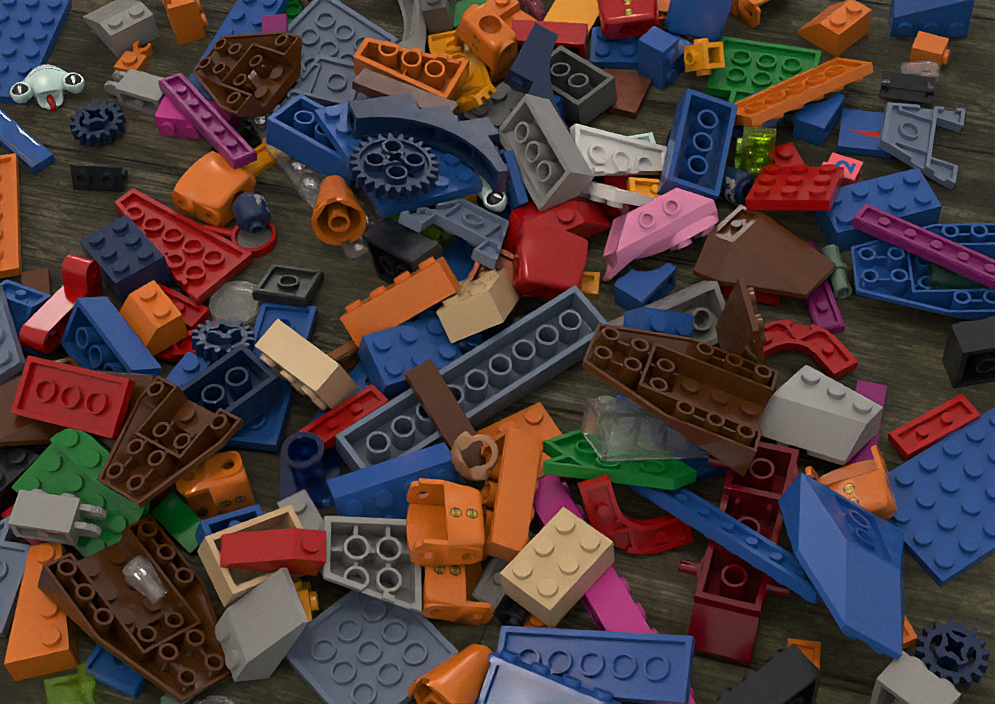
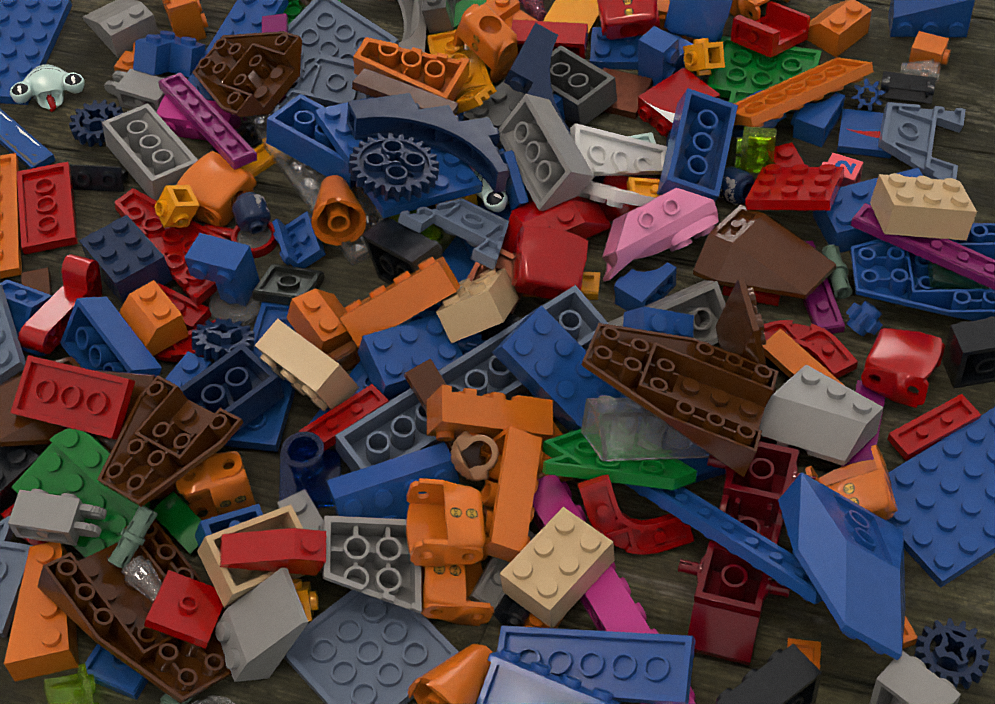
(46, 208): none -> red plate
(132, 536): none -> sand green pin
(147, 149): none -> light grey slope
(167, 54): none -> blue brick
(176, 206): none -> light orange brick
(185, 609): none -> red plate
(226, 264): none -> blue brick
(298, 241): none -> blue bracket
(317, 319): none -> orange slope
(488, 414): none -> orange wedge
(550, 366): none -> blue brick
(659, 103): none -> red panel
(772, 33): none -> red panel
(791, 356): none -> orange tile
(864, 318): none -> blue gear
(872, 88): none -> blue gear
(902, 361): none -> red piece
(922, 207): none -> tan brick

